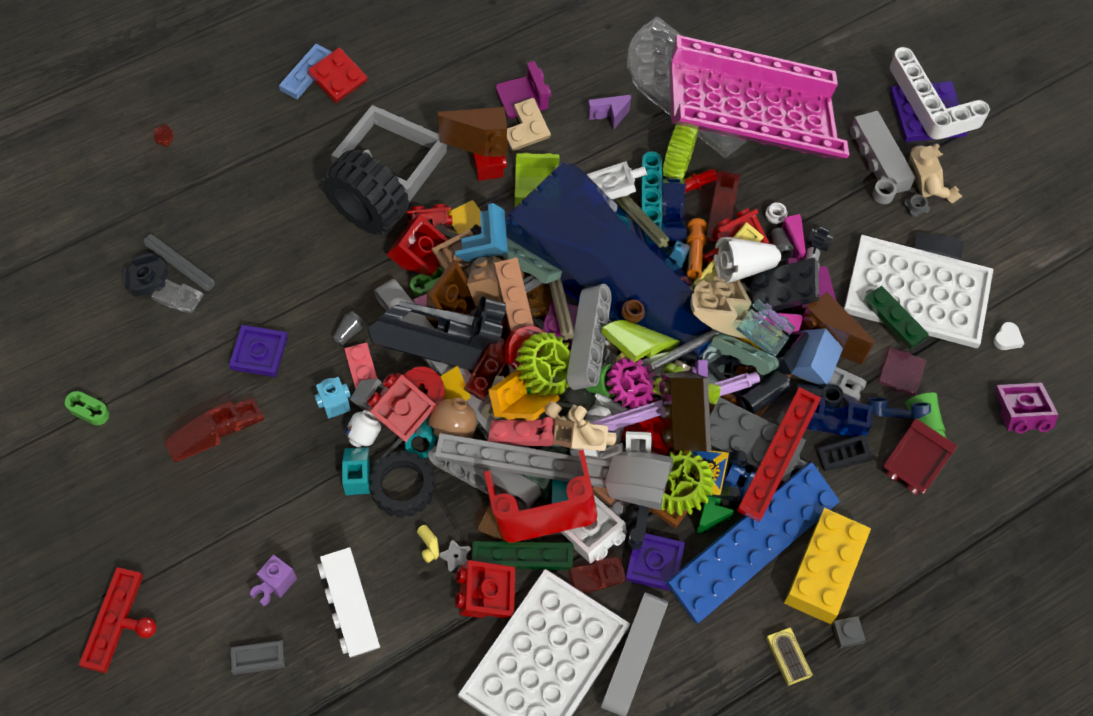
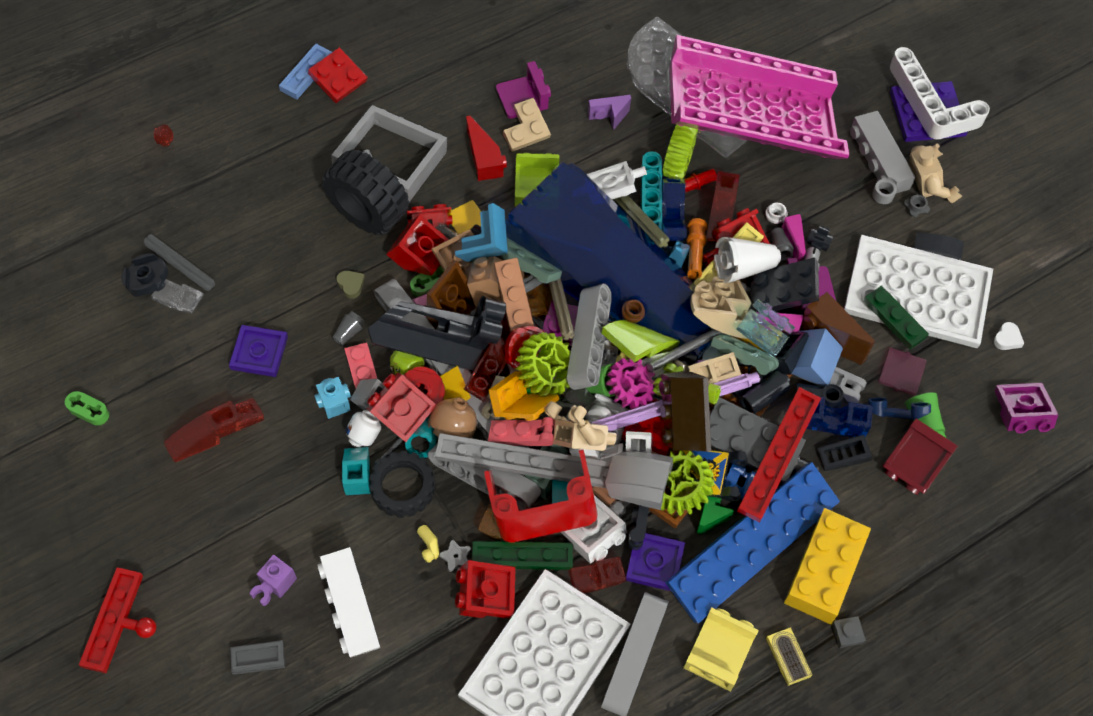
(351, 283): none -> olive tile
(403, 362): none -> lime head
(475, 130): reddish brown slope -> none
(717, 368): none -> tan slope
(721, 648): none -> light yellow panel

